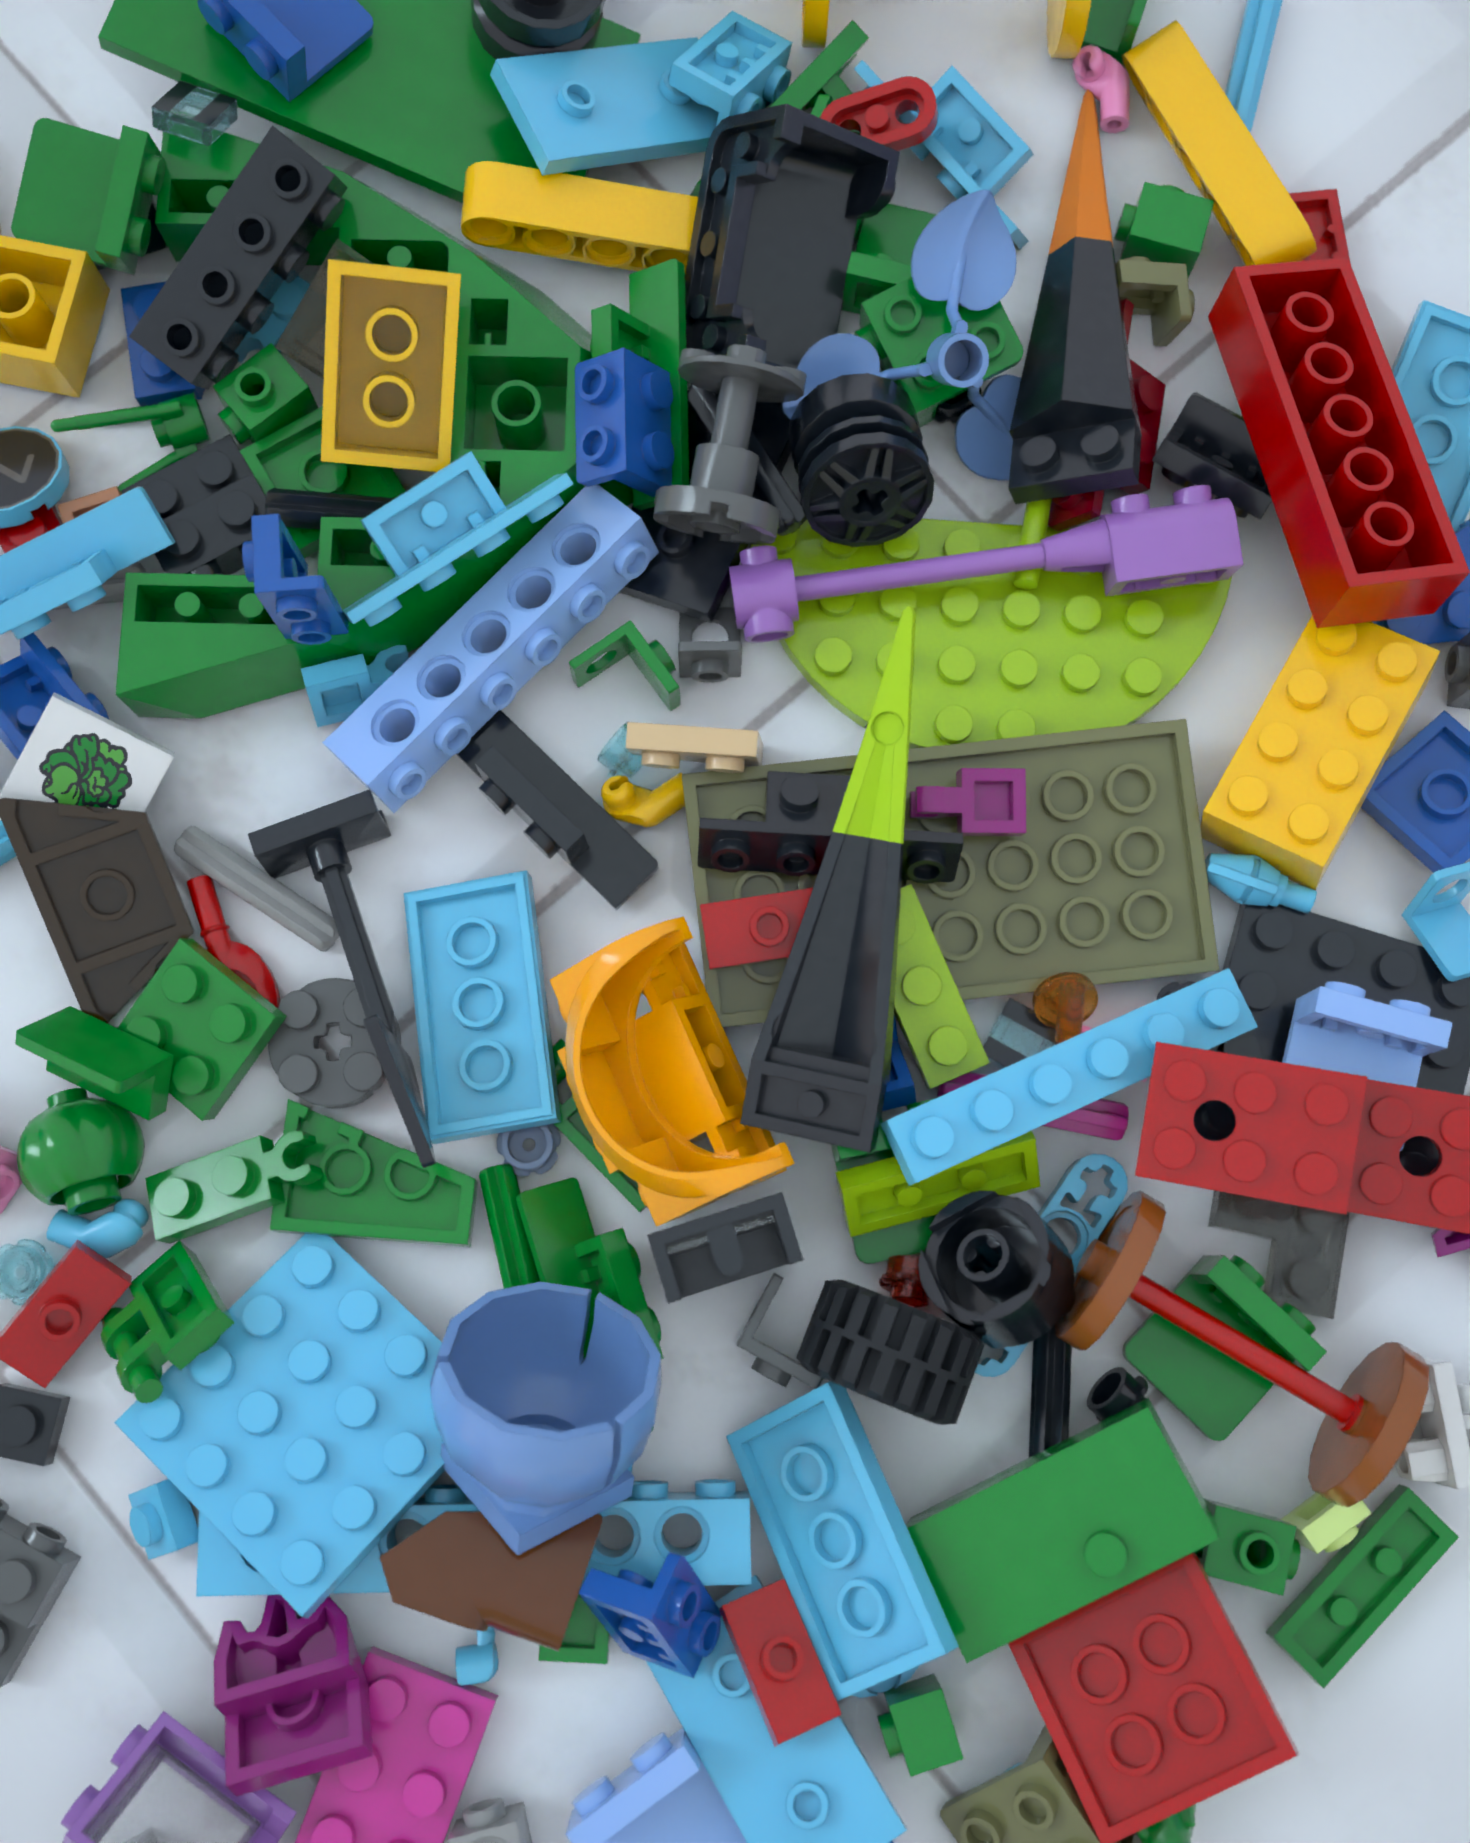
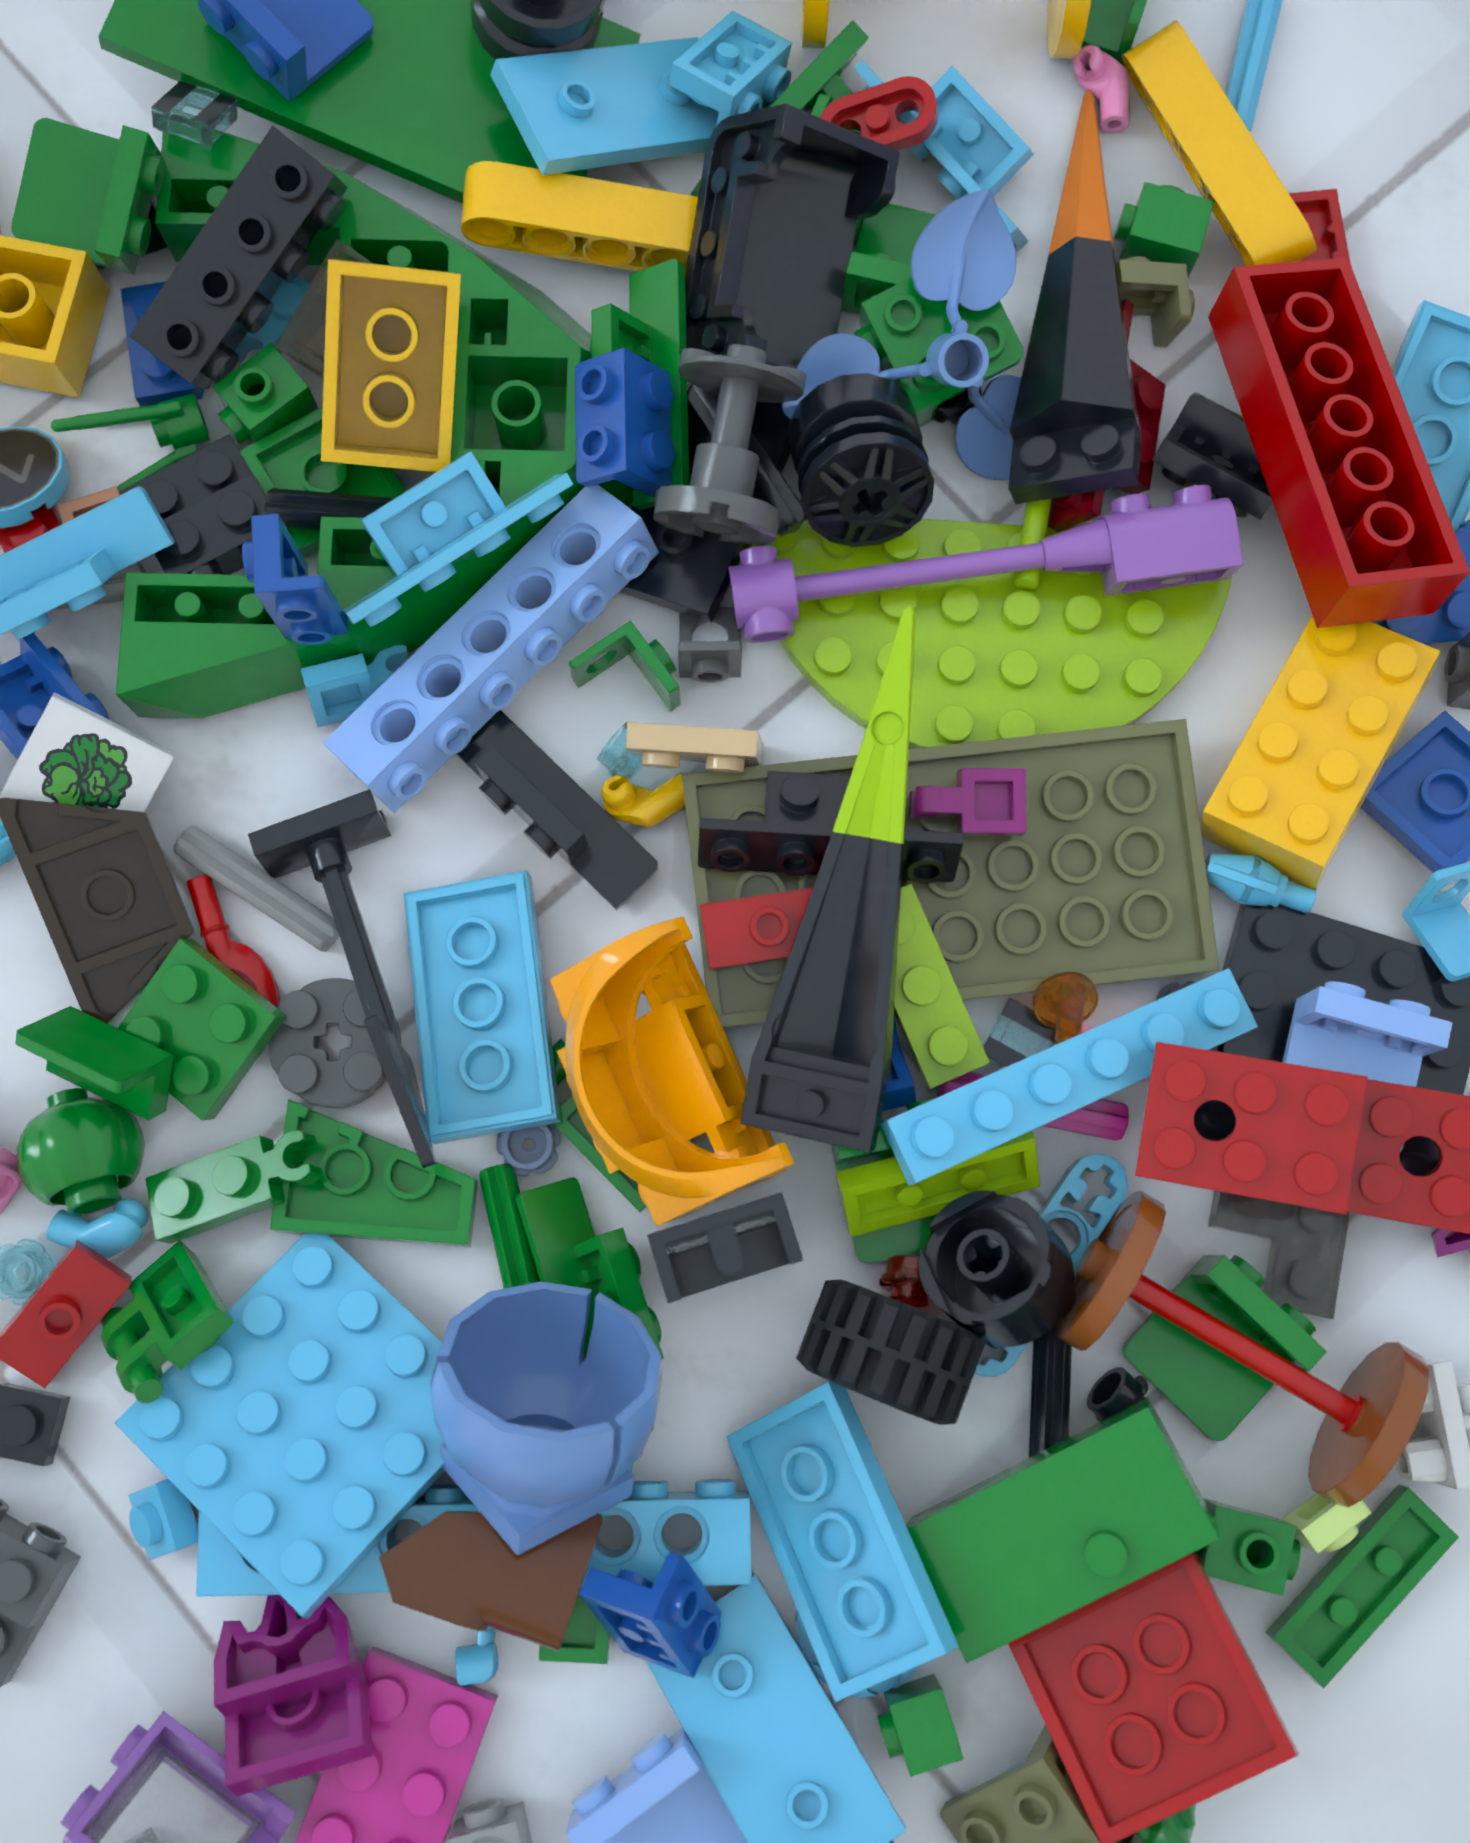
(768, 1360): dark grey bracket -> none
(779, 1662): red plate -> none

